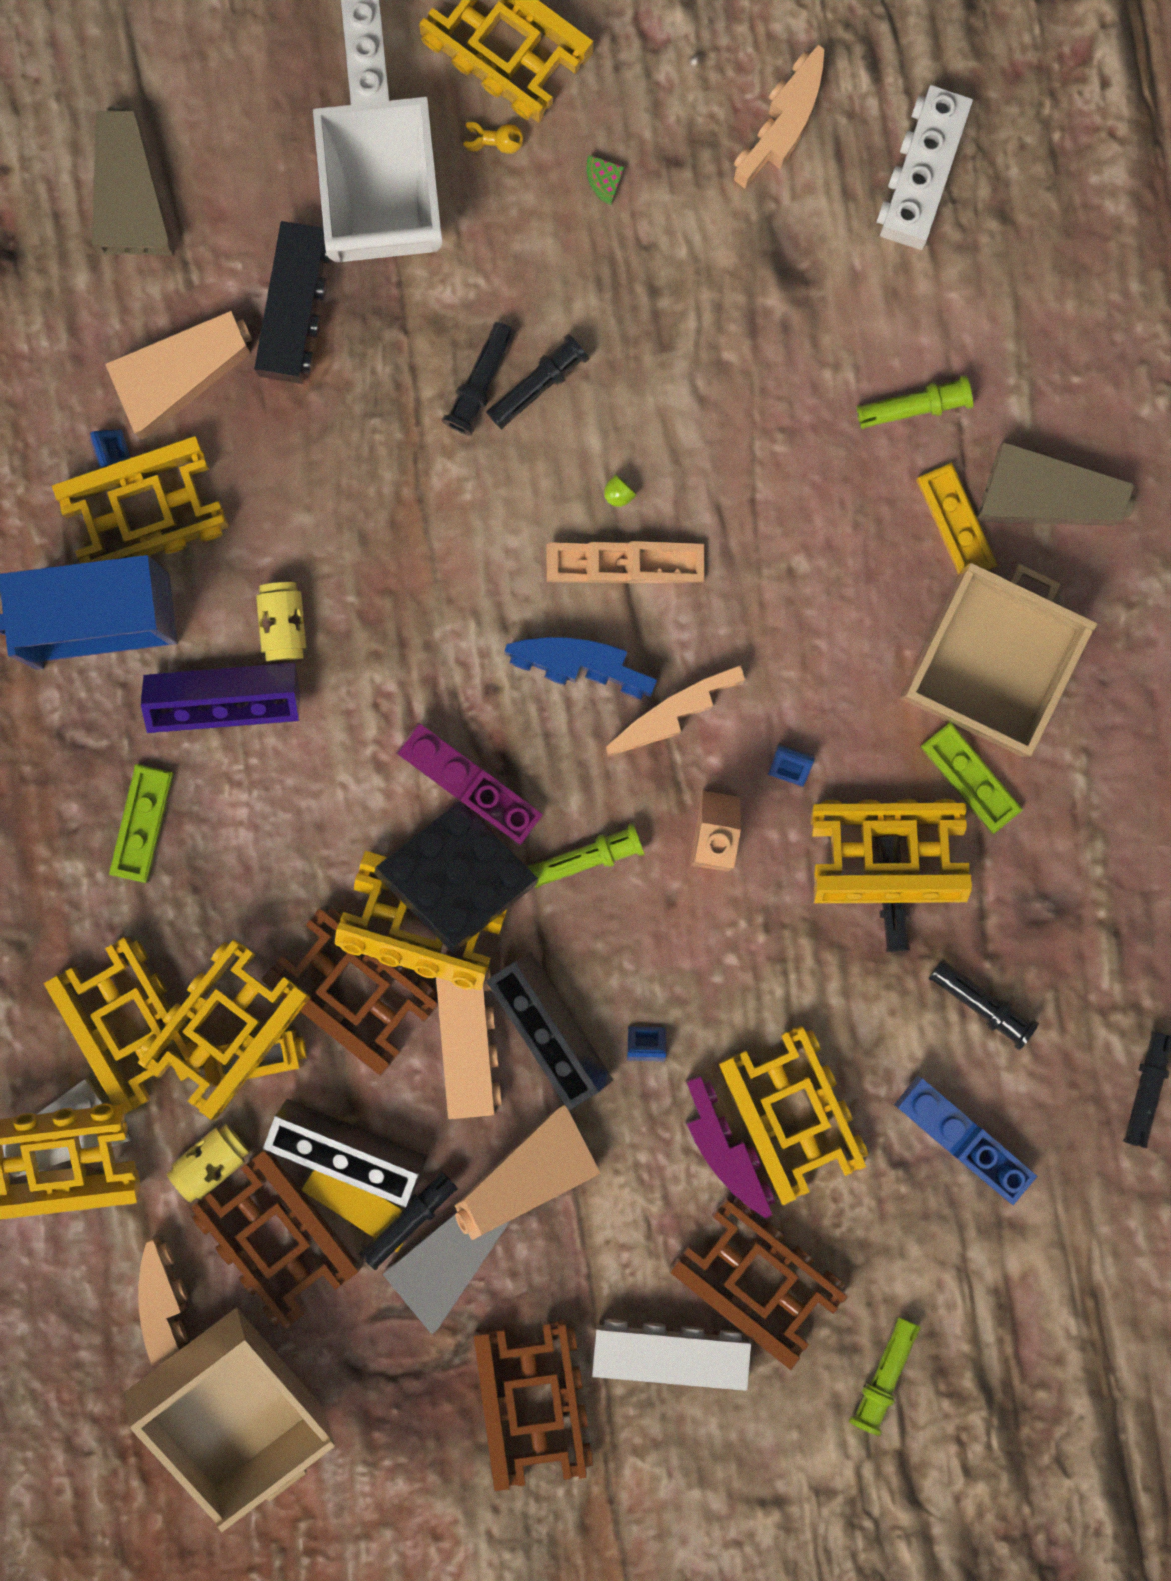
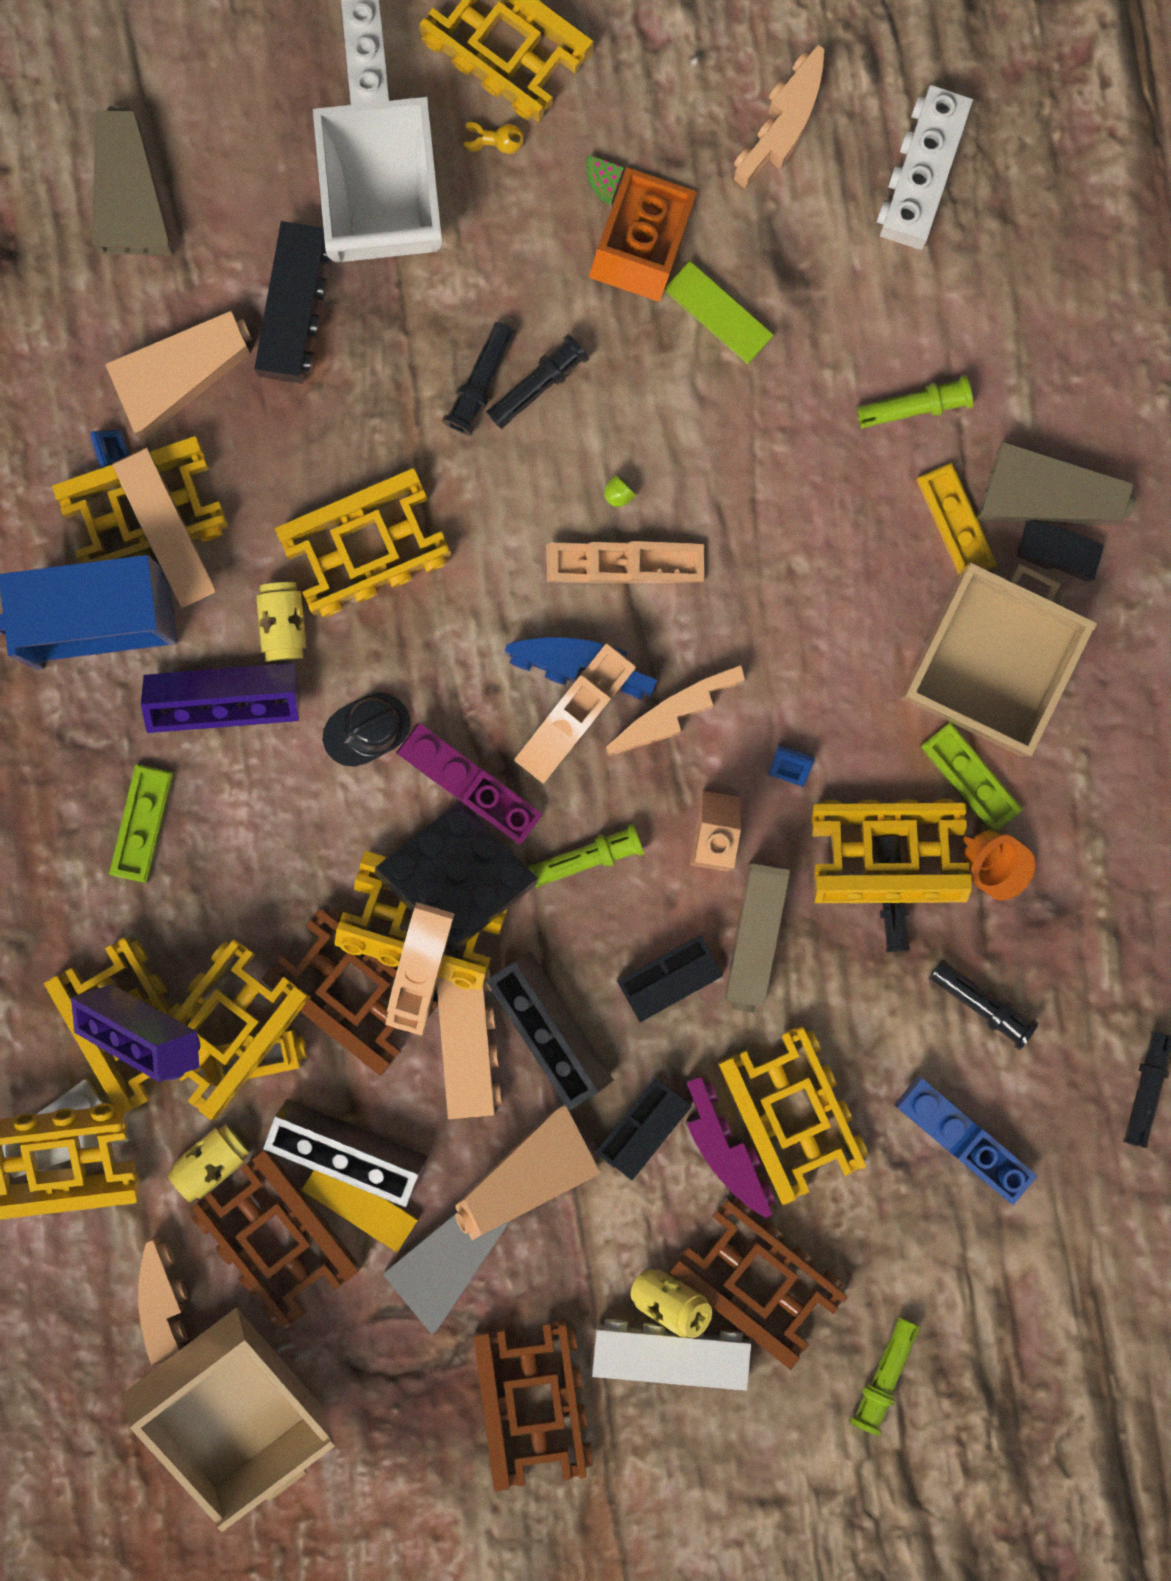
(136, 1033): none -> dark purple brick
(164, 527): none -> light nougat slope
(351, 512): none -> yellow fence
(366, 729): none -> black piece
(399, 1229): black pin -> none
(419, 968): none -> light nougat slope
(575, 712): none -> light nougat slope
(642, 234): none -> orange slope
(642, 1128): none -> black piece
(646, 1044): blue slope -> none
(669, 978): none -> black piece
(671, 1303): none -> light yellow piece
(718, 313): none -> lime tile
(756, 936): none -> dark tan slope
(999, 864): none -> orange piece
(1060, 549): none -> black slope

